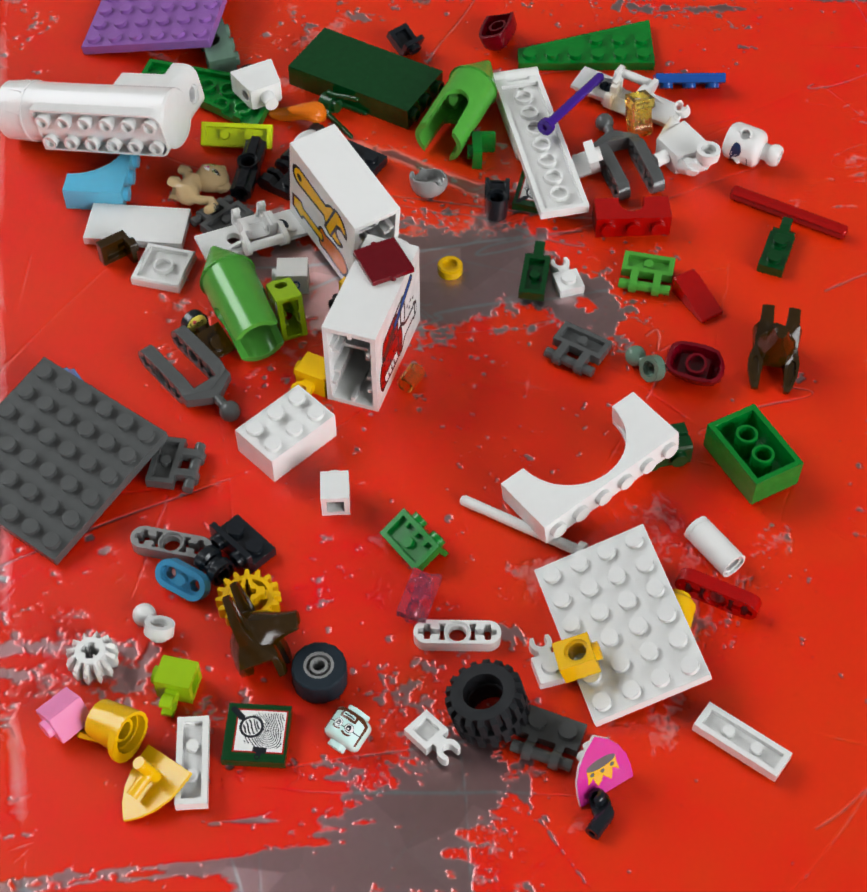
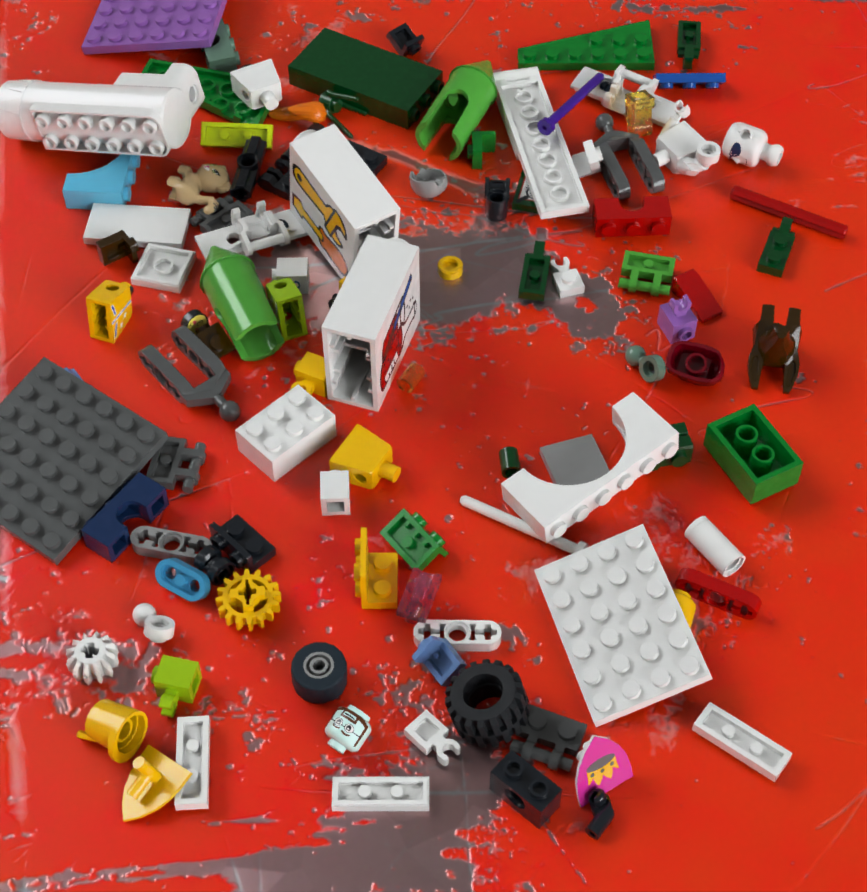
(63, 715): bright pink brick -> none
(109, 310): none -> yellow torso
(137, 499): none -> dark blue arch
(257, 735): tile -> none
(258, 633): dark brown piece -> none
(366, 459): none -> yellow torso
(375, 576): none -> yellow bracket
(380, 793): none -> white tile
(383, 261): dark red piece -> none
(439, 658): none -> medium blue bracket
(497, 31): dark red piece -> none
(509, 461): none -> dark green hinge
(525, 789): none -> black brick
(545, 664): white plate -> none
(569, 648): yellow brick -> none
(574, 461): none -> light grey tile
(581, 343): dark grey plate -> none
(677, 320): none -> medium lavender brick
(688, 41): none -> dark green hinge

